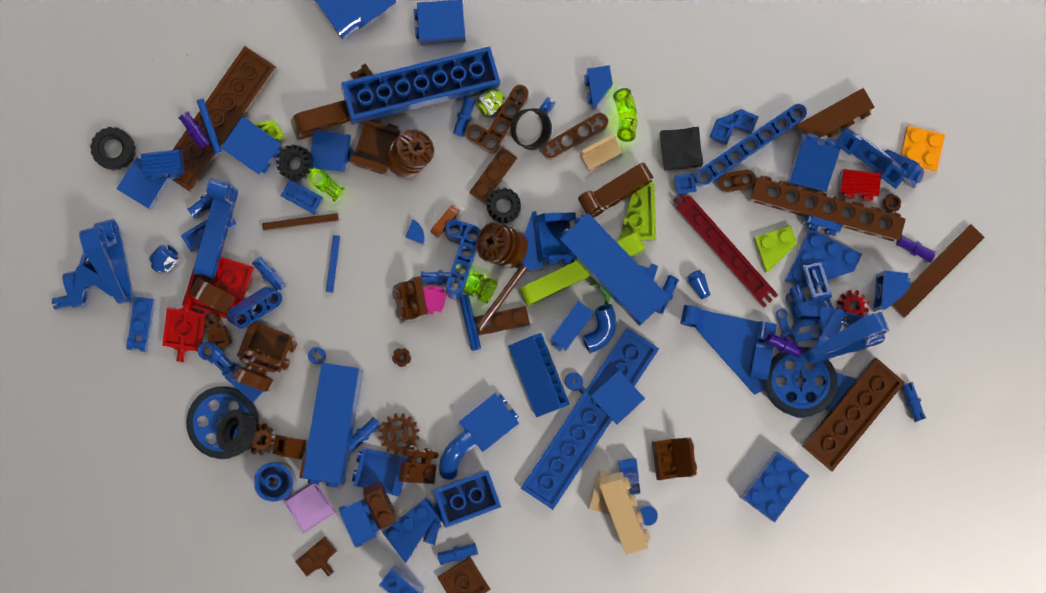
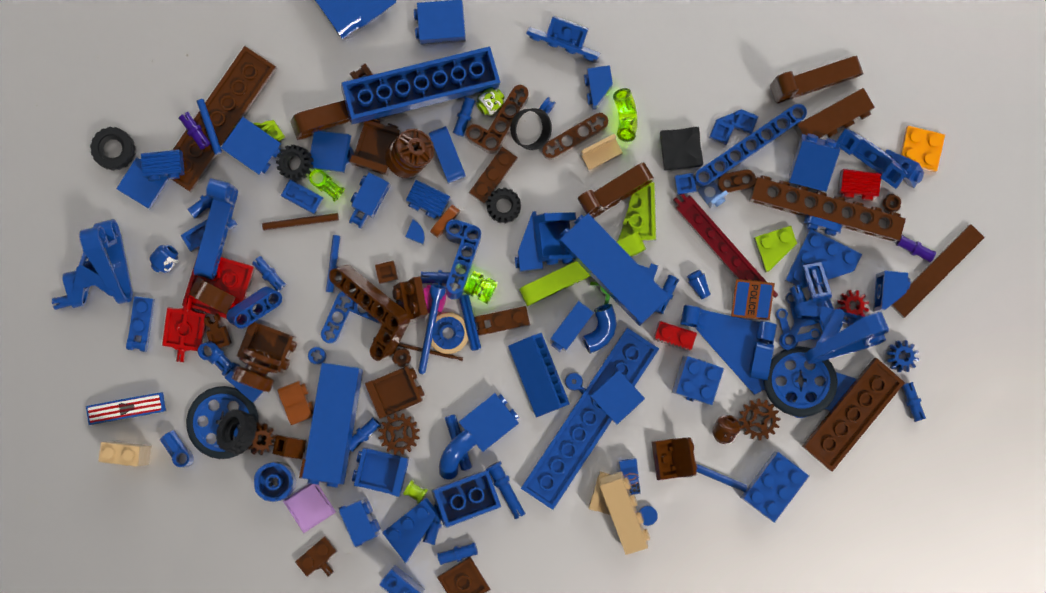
(125, 408): none -> slope
(125, 453): none -> tan brick
(175, 448): none -> blue piece
(296, 402): none -> dark orange brick
(352, 306): none -> blue beam
(368, 198): none -> blue brick
(377, 304): none -> reddish brown beam
(380, 505): reddish brown brick -> none
(386, 272): none -> reddish brown plate
(395, 391): none -> reddish brown panel
(415, 492): none -> lime bush
(418, 472): reddish brown plate -> none
(428, 199): none -> blue brick
(431, 351): none -> reddish brown piece
(437, 293): none -> blue piece
(447, 154): none -> blue beam
(454, 430): none -> blue axle
(459, 338): none -> blue wheel
(501, 245): reddish brown wheel -> none
(501, 481): none -> blue pin
(502, 296): reddish brown bar -> none
(566, 35): none -> blue bracket
(675, 336): none -> red brick
(697, 380): none -> blue brick
(717, 199): none -> light blue bracket
(721, 478): none -> blue bar
(726, 429): none -> reddish brown head
(752, 299): none -> piece
(753, 408): none -> reddish brown gear
(784, 345): dark purple pin -> none
(788, 86): none -> reddish brown beam
(905, 363): none -> blue gear

